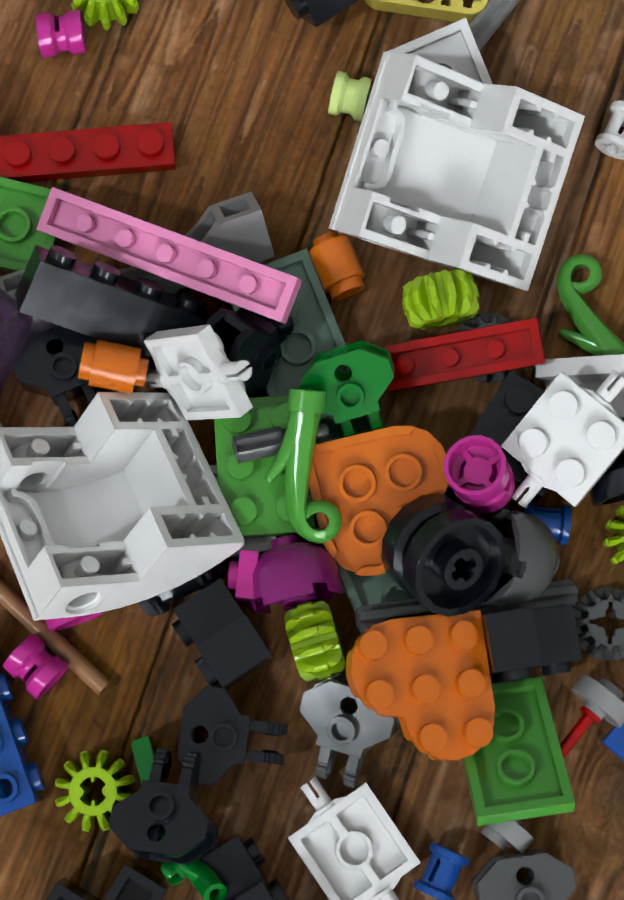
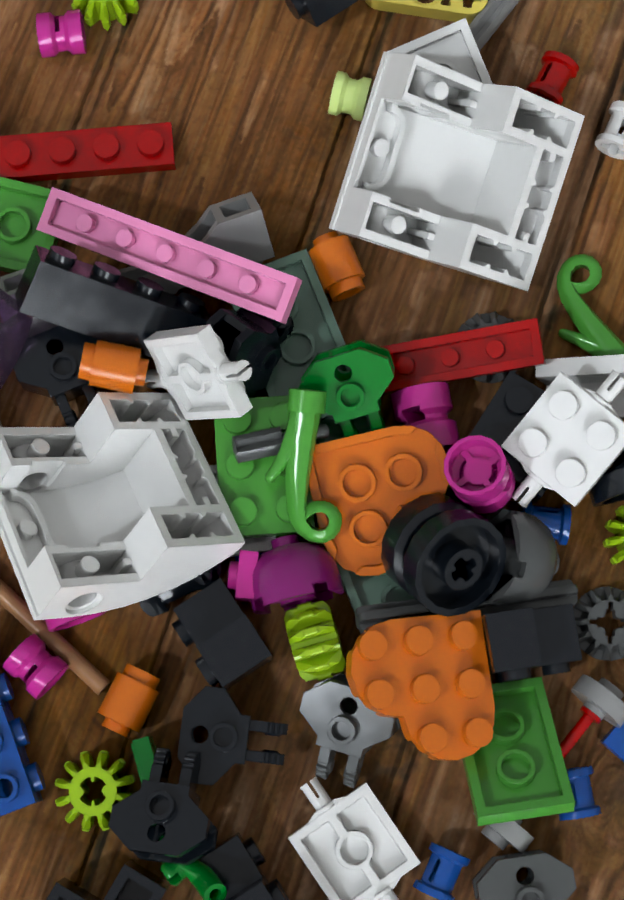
(129, 700): none -> orange brick
(428, 409): none -> dark pink wheel
(440, 299): lime gear -> none
(553, 76): none -> red bush
(582, 794): none -> blue bush

